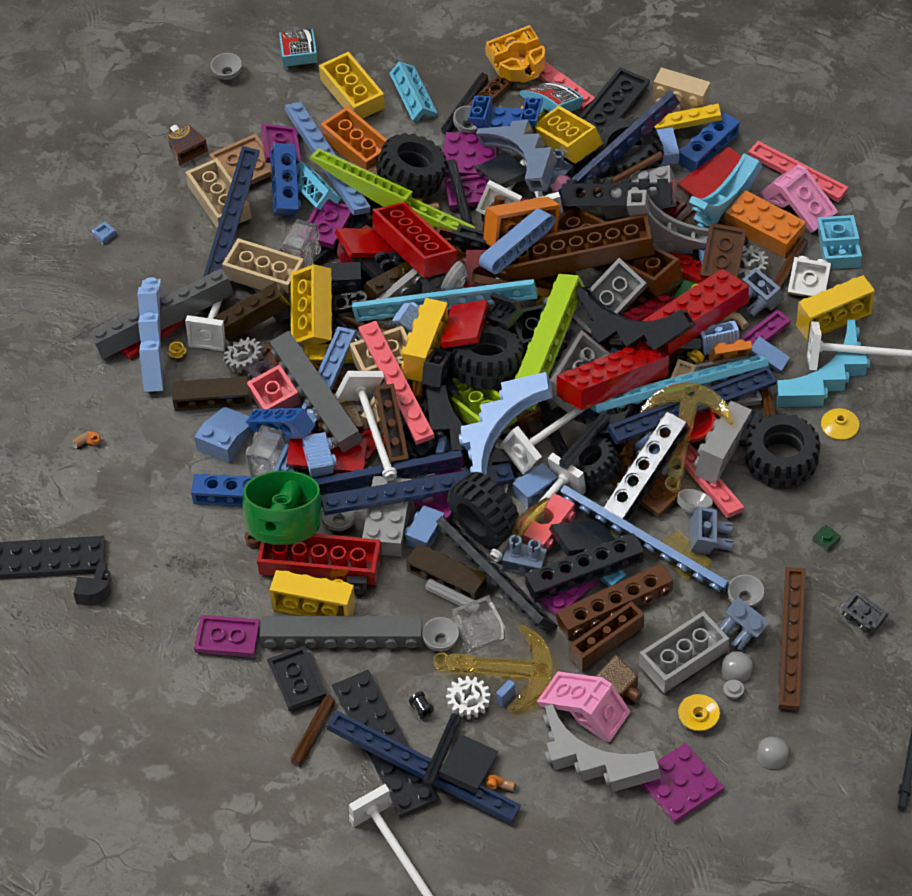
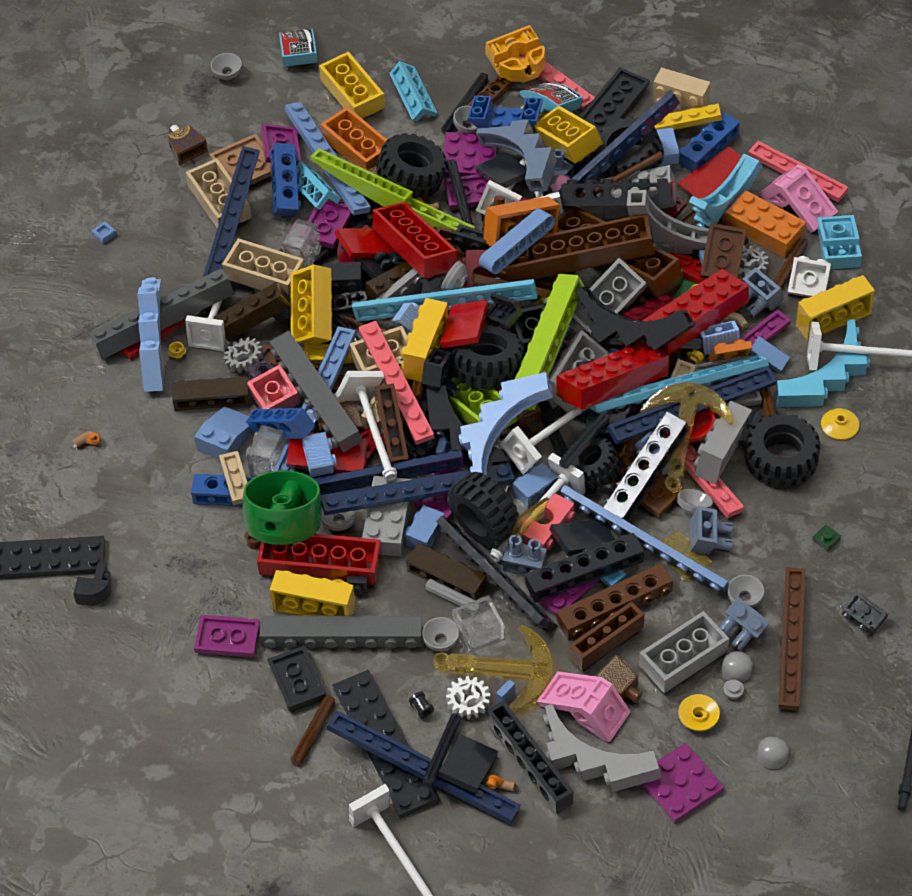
(234, 475): none -> tan plate
(530, 757): none -> black brick

